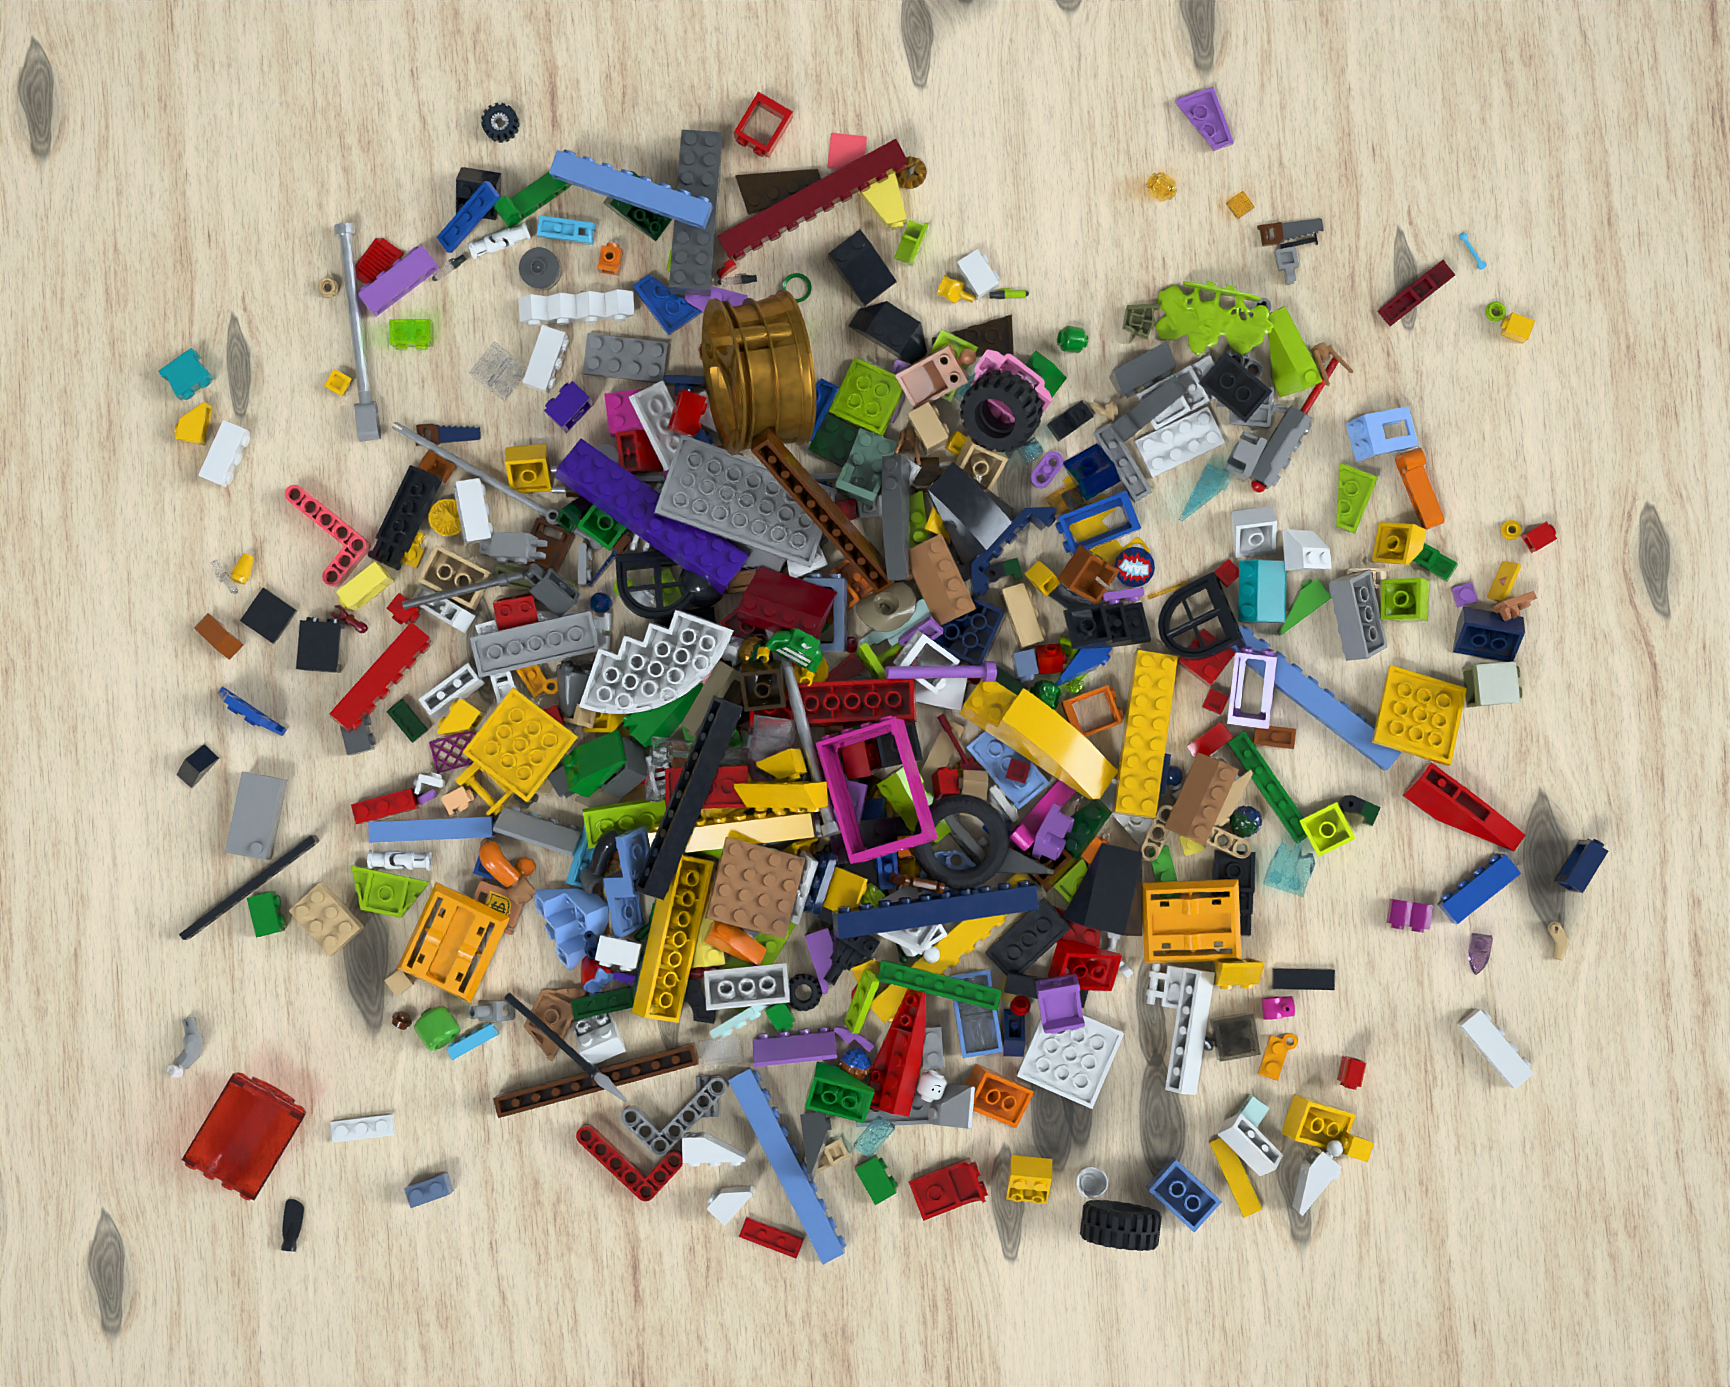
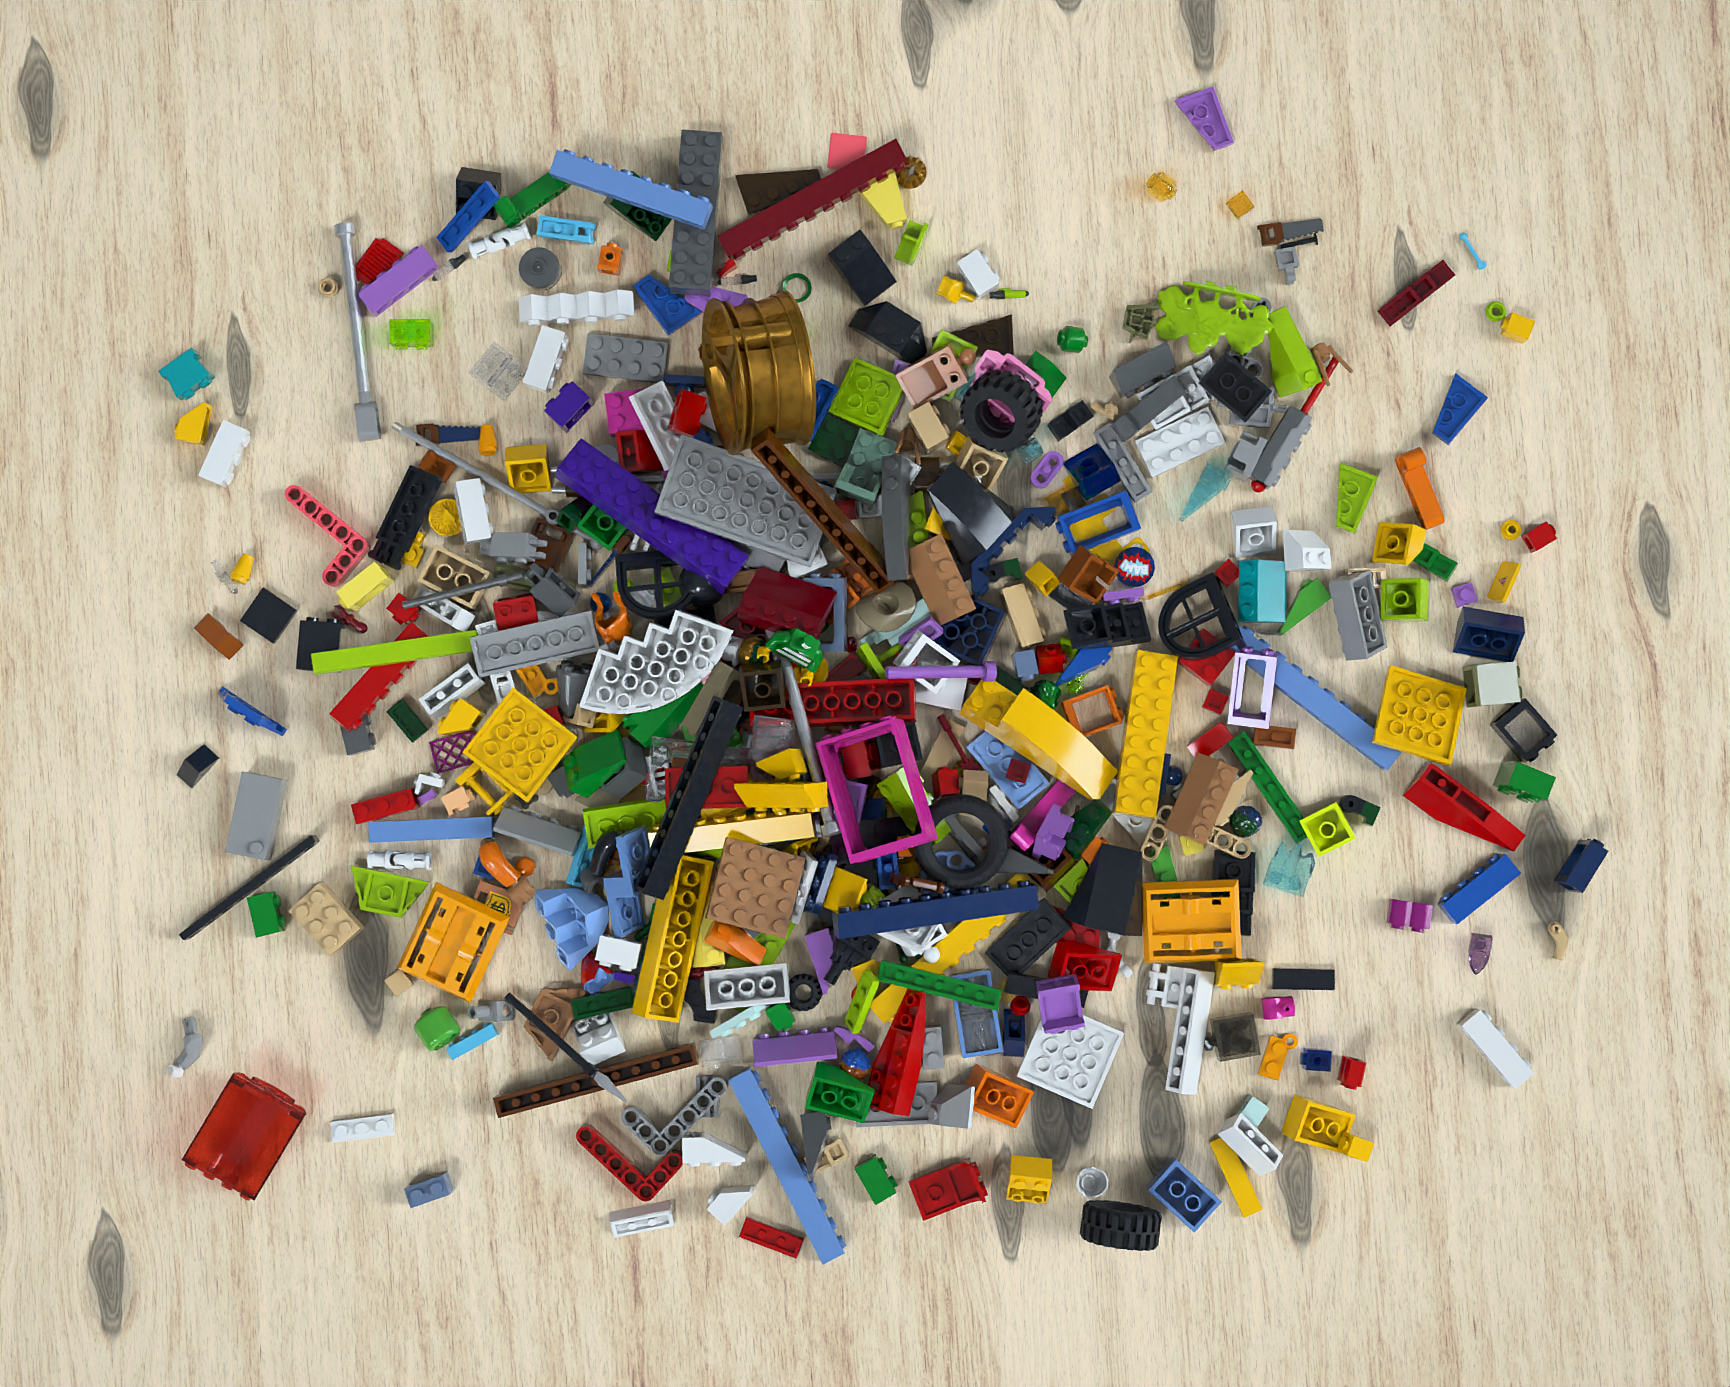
(292, 1224): black piece -> none
(338, 382): yellow plate -> none
(392, 652): none -> lime tile
(401, 1020): reddish brown plate -> none
(487, 441): none -> light orange cone
(492, 129): black bush -> none
(591, 944): dark blue arm -> none
(615, 627): none -> orange hair
(641, 1219): none -> white slope
(775, 109): red window -> none
(874, 1136): clear light blue plate -> none
(931, 1085): white head -> none
(1315, 1174): white slope -> none
(1316, 1059): none -> clear blue brick
(1369, 438): light blue brick -> none
(1458, 408): none -> blue wing
(1511, 605): nougat plate -> none
(1523, 781): none -> green brick
(1524, 730): none -> black window

